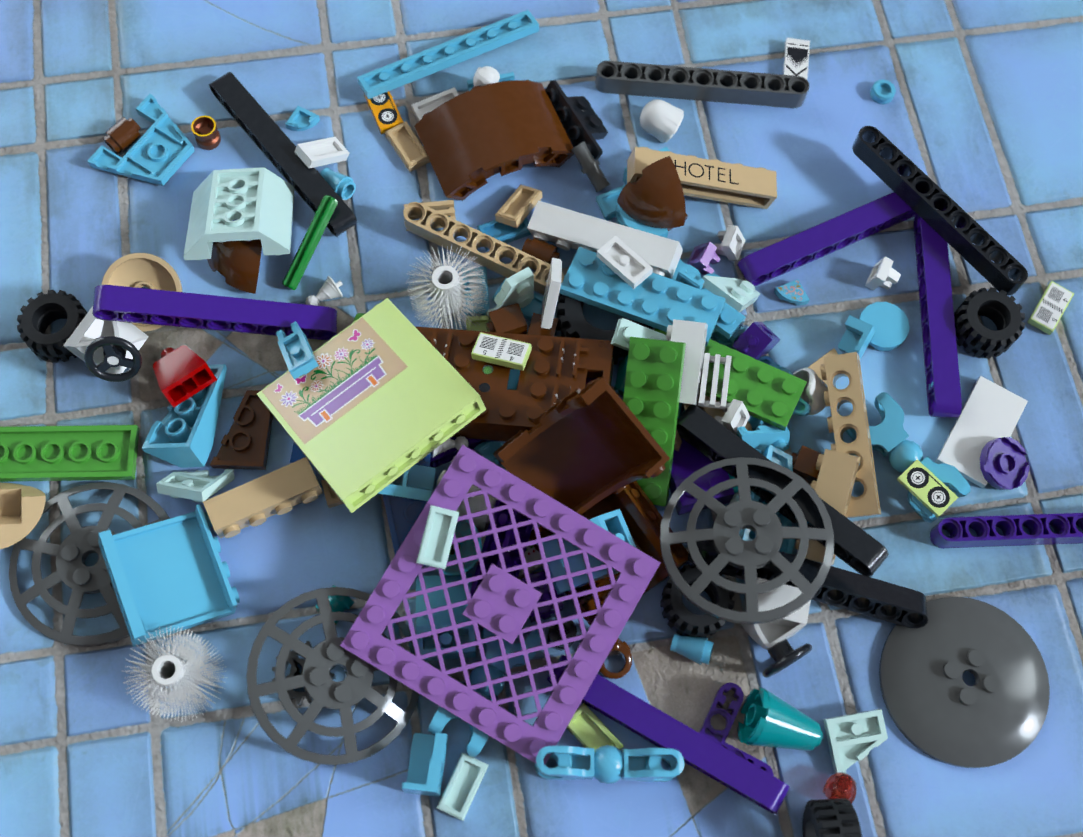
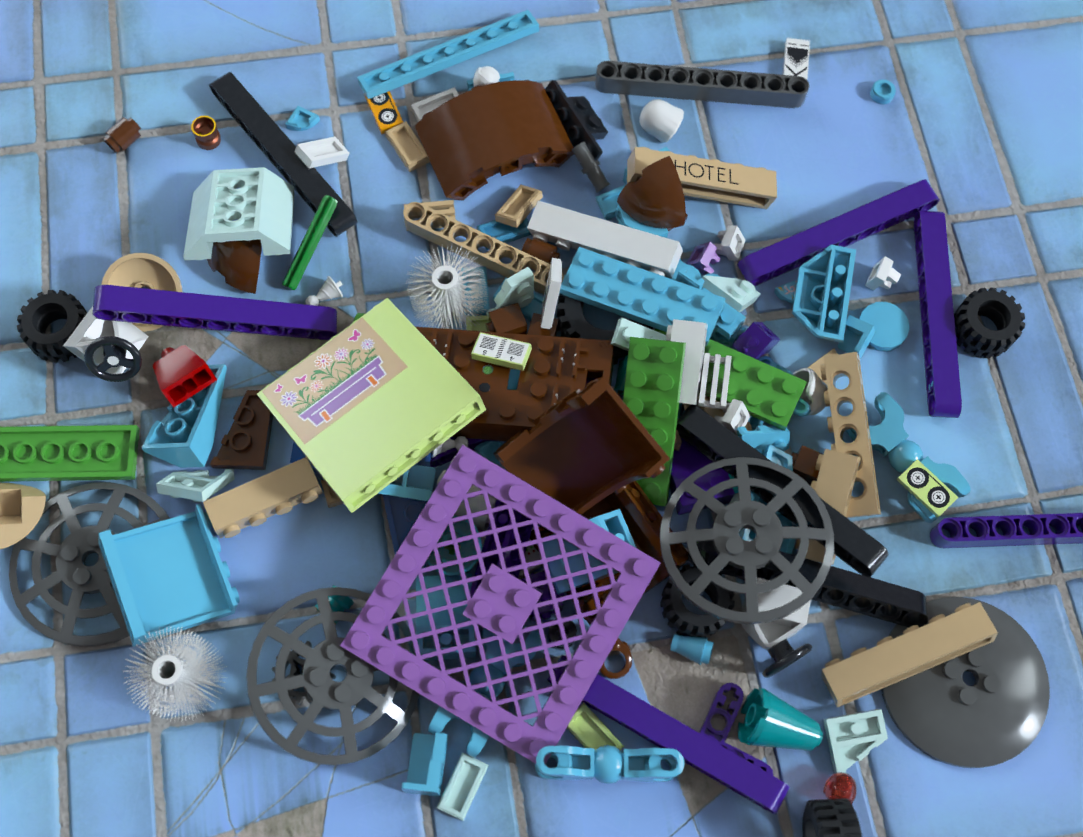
(154, 155): medium azure wing -> none
(296, 351): medium azure hinge -> none
(341, 184): medium azure cone -> none
(437, 537): light aqua tile -> none
(624, 262): white plate -> none
(824, 292): none -> medium azure wedge
(908, 654): none -> tan brick
(926, 197): black beam -> none
(986, 415): white tile -> none
(1004, 463): dark purple tile -> none
(1050, 308): tile -> none

